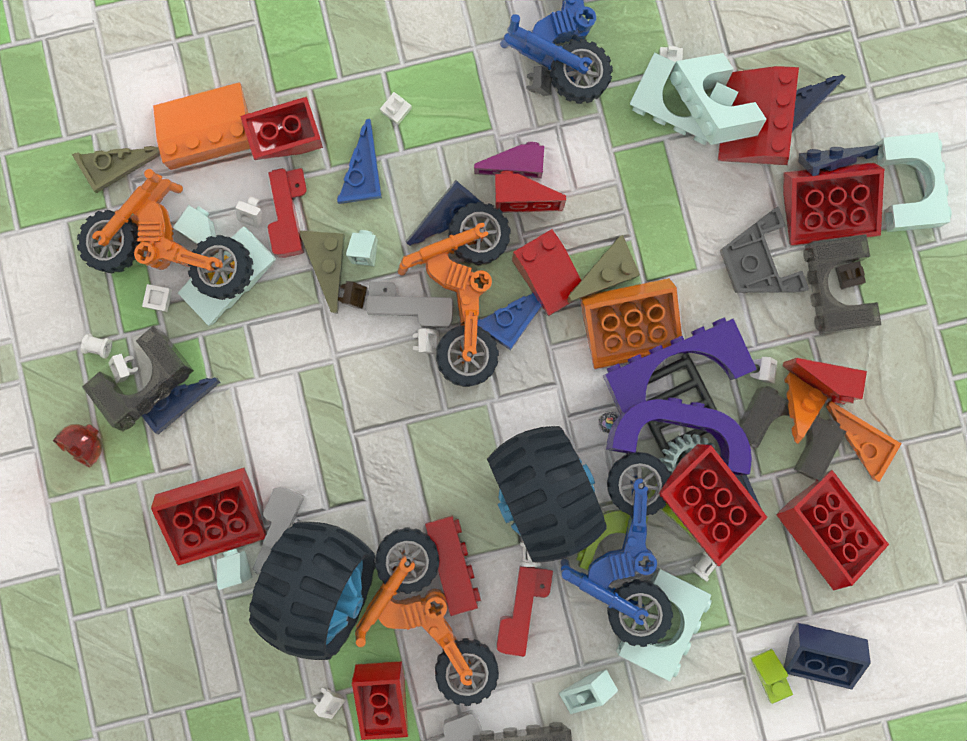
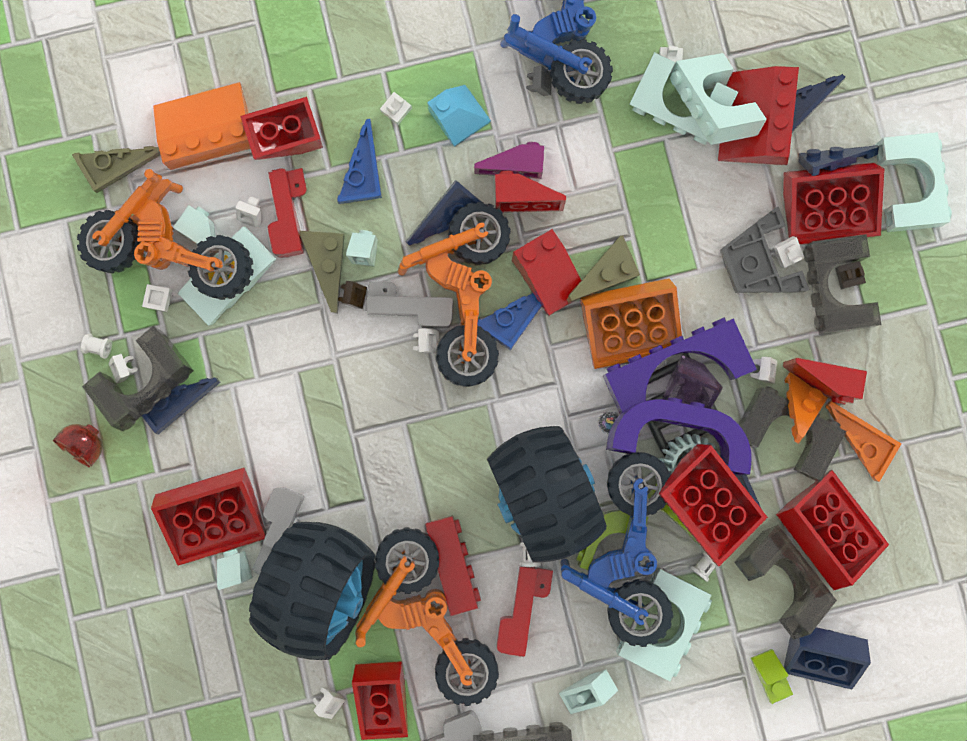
(457, 113): none -> medium azure slope
(692, 383): none -> clear purple slope
(788, 252): none -> white tile
(811, 596): none -> clear smoke arch

